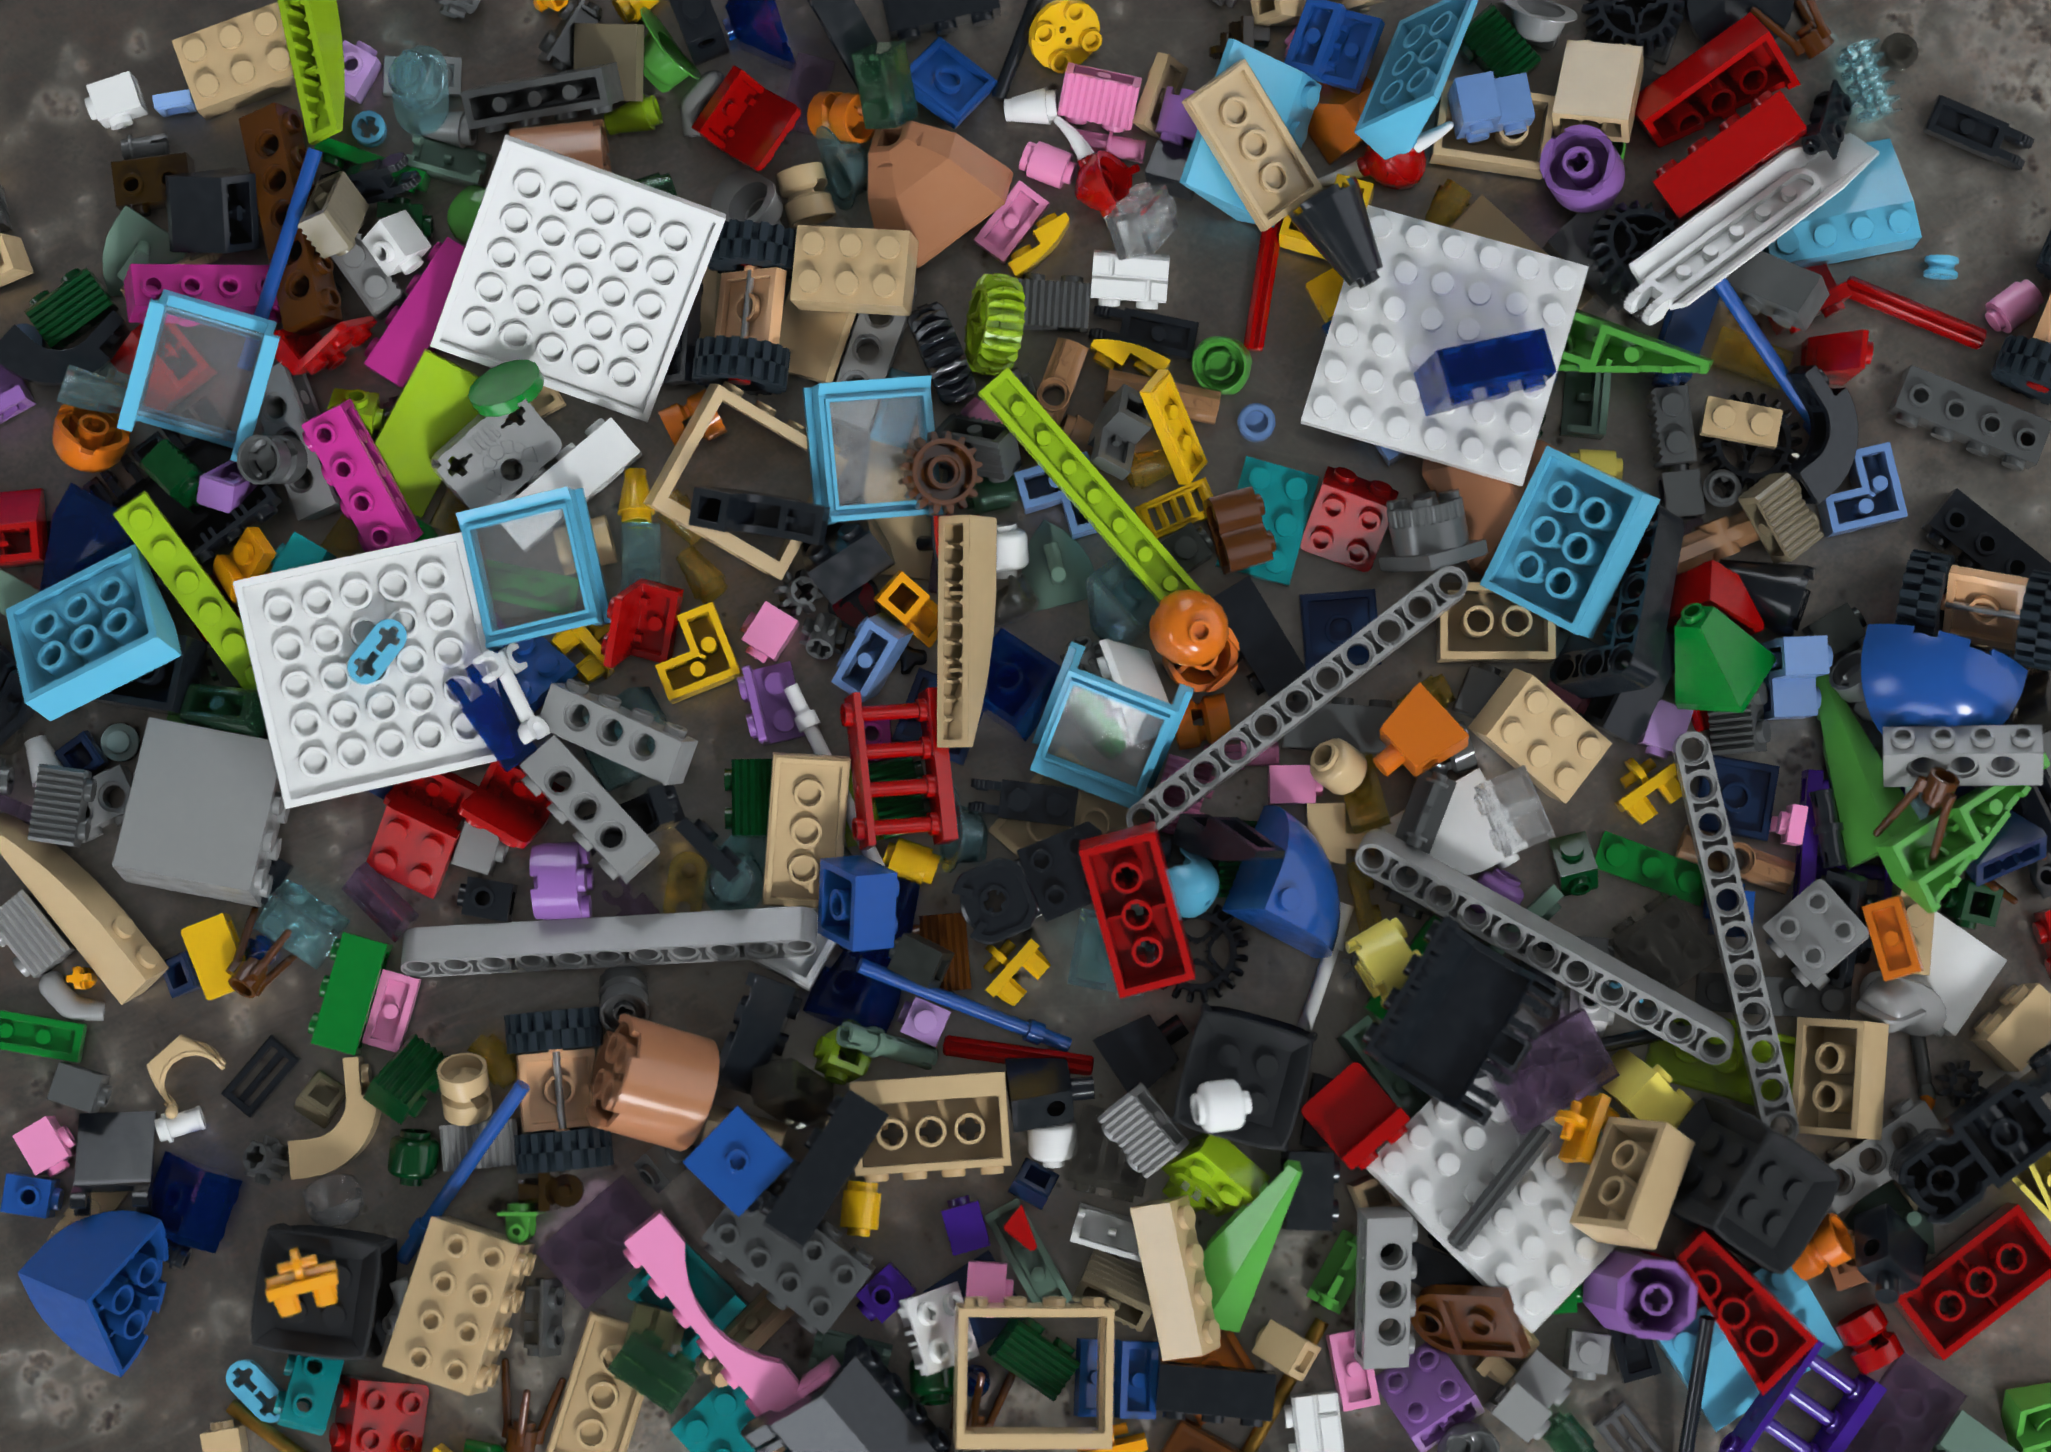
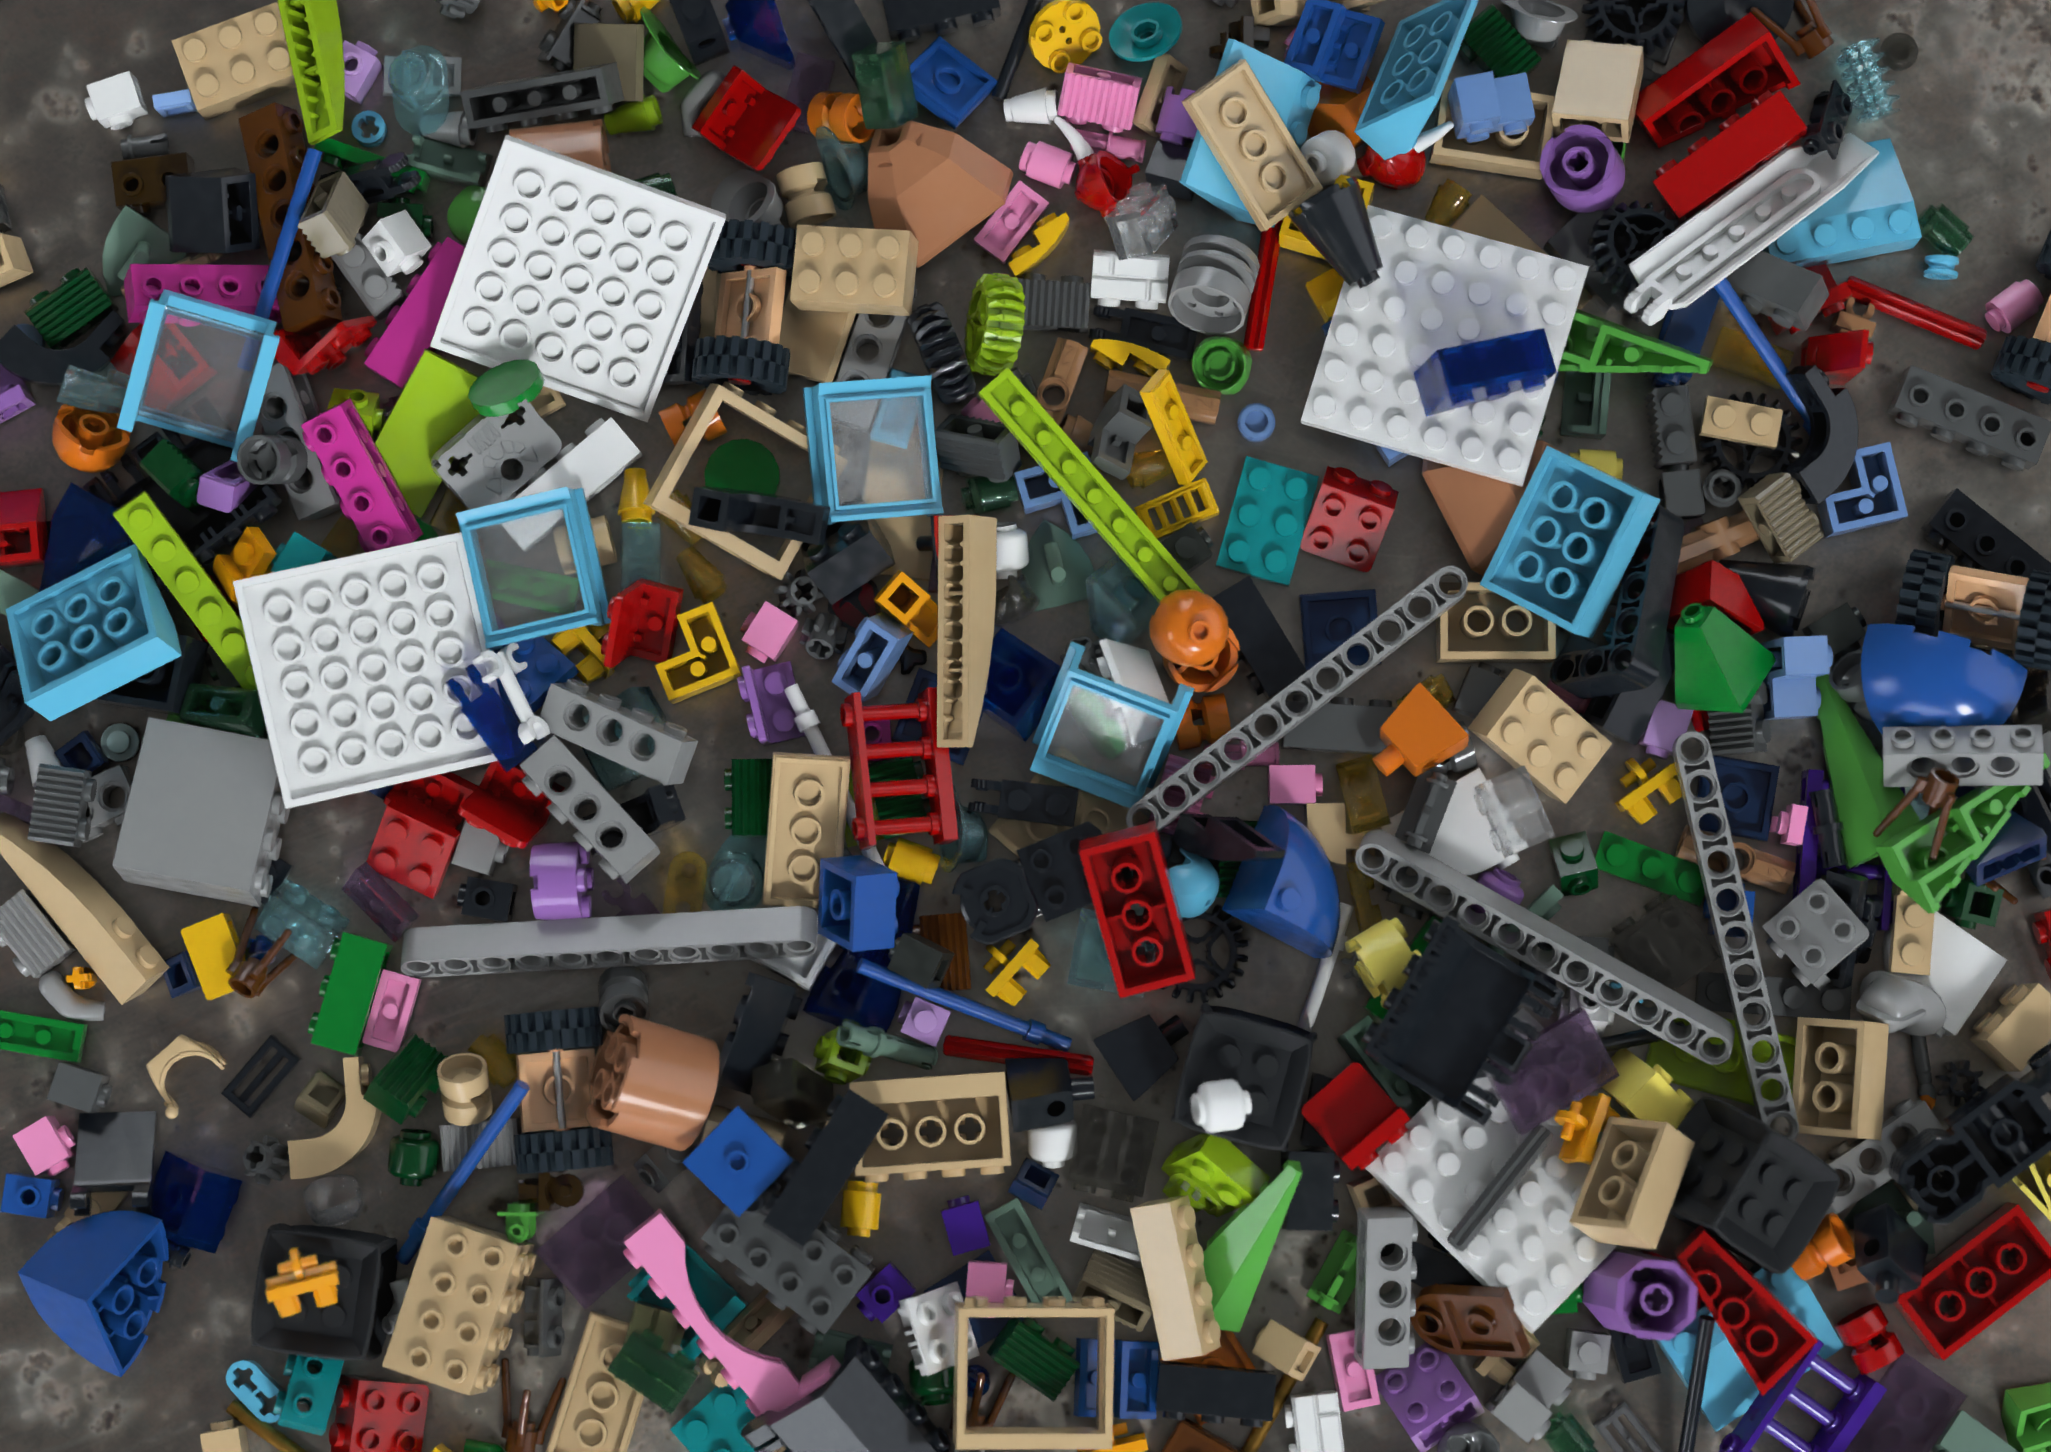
(186, 1122): white pin -> none
(369, 646): medium azure beam -> none
(703, 839): black plate -> none
(743, 466): none -> green tile
(960, 467): reddish brown gear -> none
(1020, 1229): red slope -> none
(1142, 1131): light grey brick -> none
(1145, 31): none -> teal dish
(1213, 284): none -> light grey wheel
(1239, 530): reddish brown brick -> none
(1329, 155): none -> white head
(1338, 766): tan head -> none
(1429, 533): dark grey piece -> none
(1849, 321): none -> medium nougat tile
(1892, 938): orange plate -> none
(1944, 230): none -> clear green brick
(1975, 132): black hinge -> none

